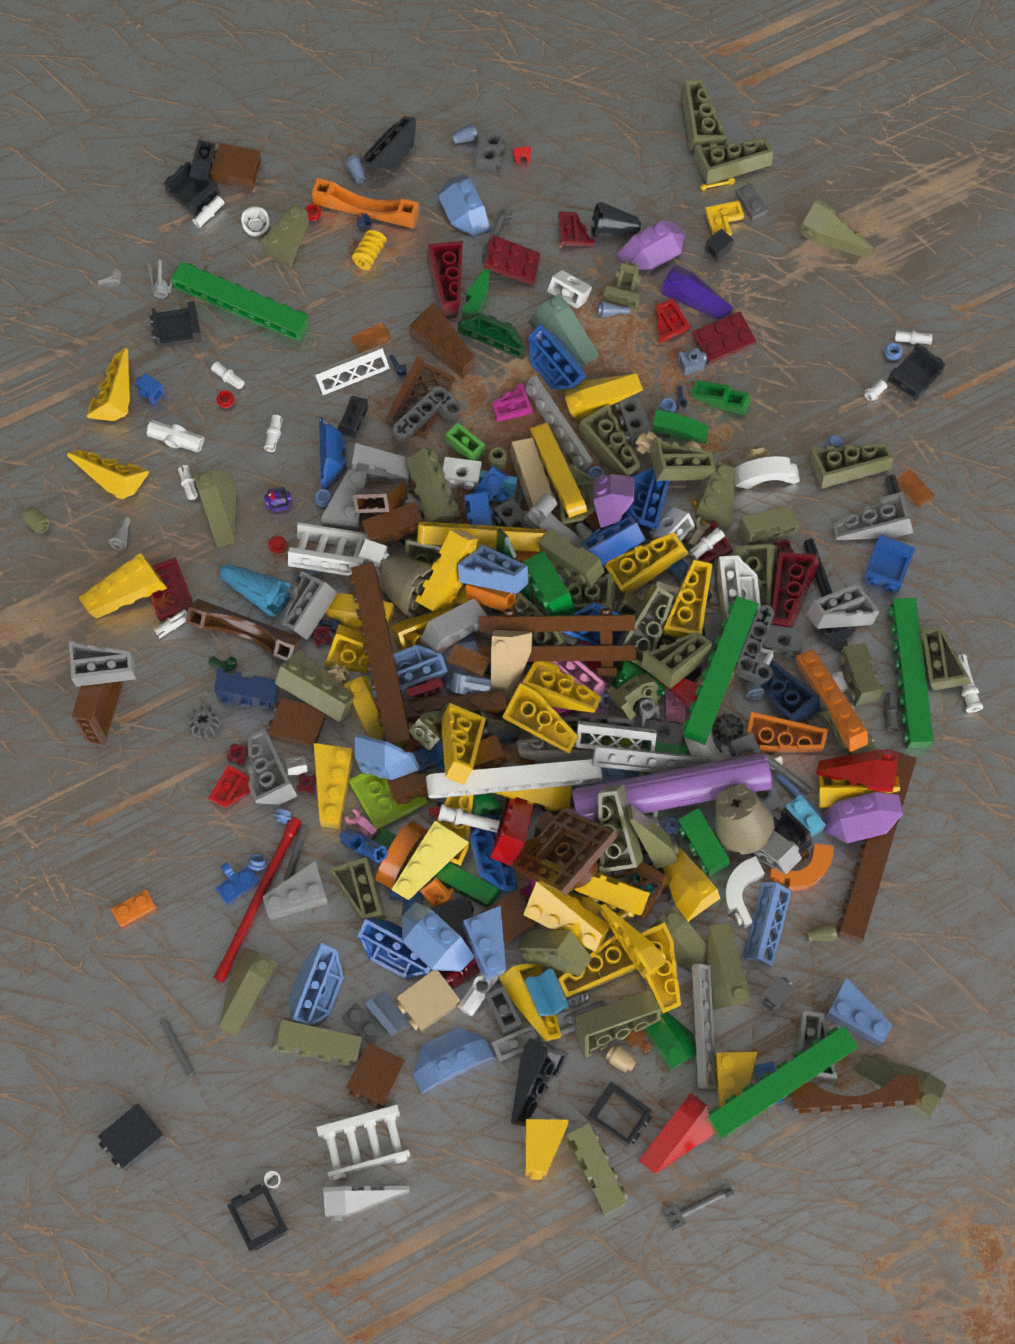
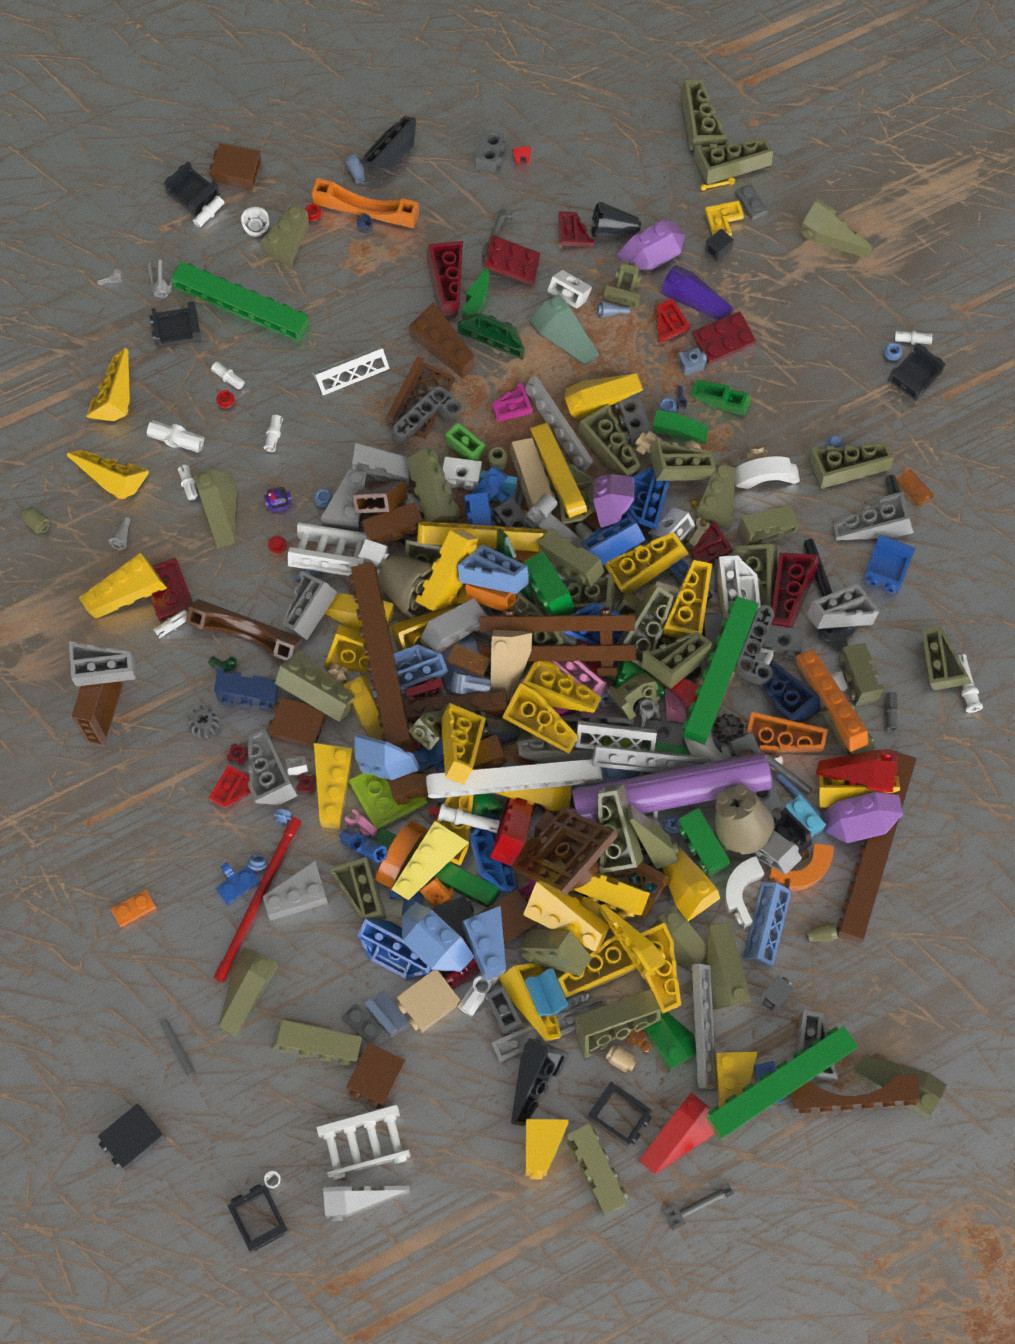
(149, 388): blue brick -> none
(202, 160): black brick -> none
(262, 590): dark azure cone -> none
(295, 852): dark grey bar -> none
(316, 986): medium blue wedge -> none
(322, 631): dark red plate -> none
(331, 453): blue wedge -> none
(333, 624): dark blue hand -> none
(353, 416): black hinge -> none
(368, 249): yellow piece -> none
(371, 338): clear orange plate -> none
(400, 369): dark blue hand -> none
(450, 1057): medium blue wedge -> none
(464, 206): medium blue wedge -> none
(465, 134): sand blue cone -> none
(554, 360): blue wedge -> none
(595, 472): medium blue plate -> none
(706, 543): white pin -> none
(753, 690): sand blue cone -> none
(783, 544): dark red plate -> none
(858, 1015): medium blue wedge -> none
(872, 393): white pin -> none
(911, 673): green brick -> none

